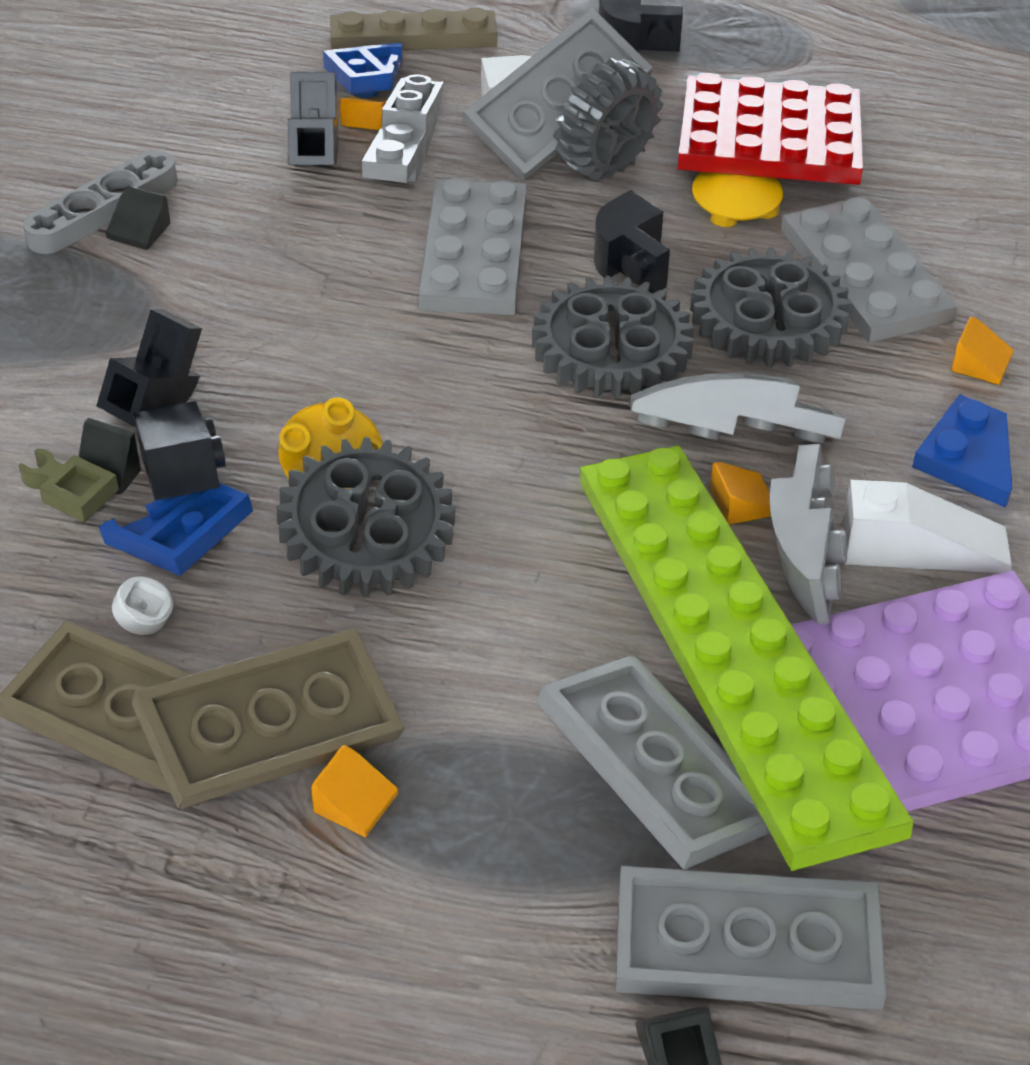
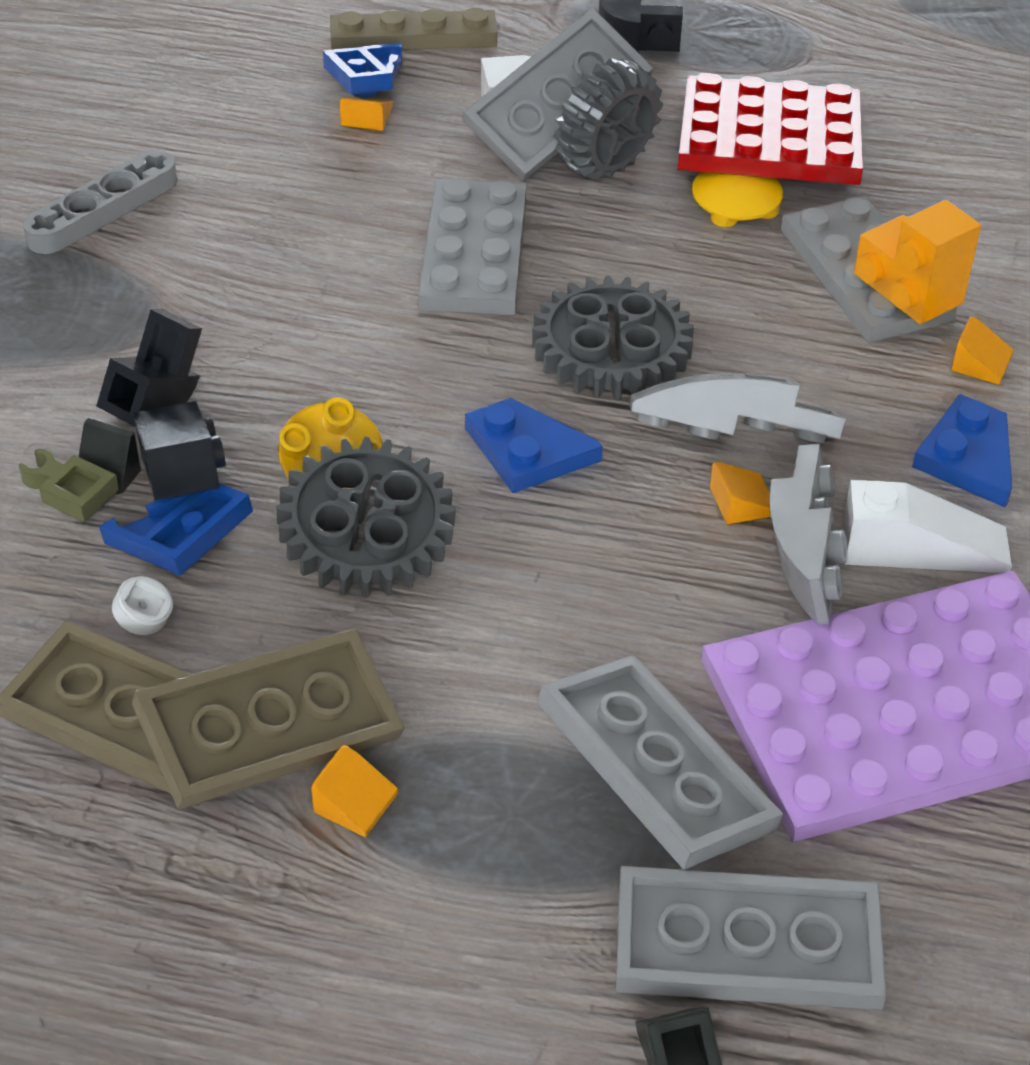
(139, 218): pearl dark grey slope -> none
(313, 119): brick -> none
(405, 131): light grey slope -> none
(528, 444): none -> blue wing
(630, 241): black brick -> none
(738, 313): dark grey gear -> none
(745, 662): lime plate -> none
(920, 260): none -> light orange brick

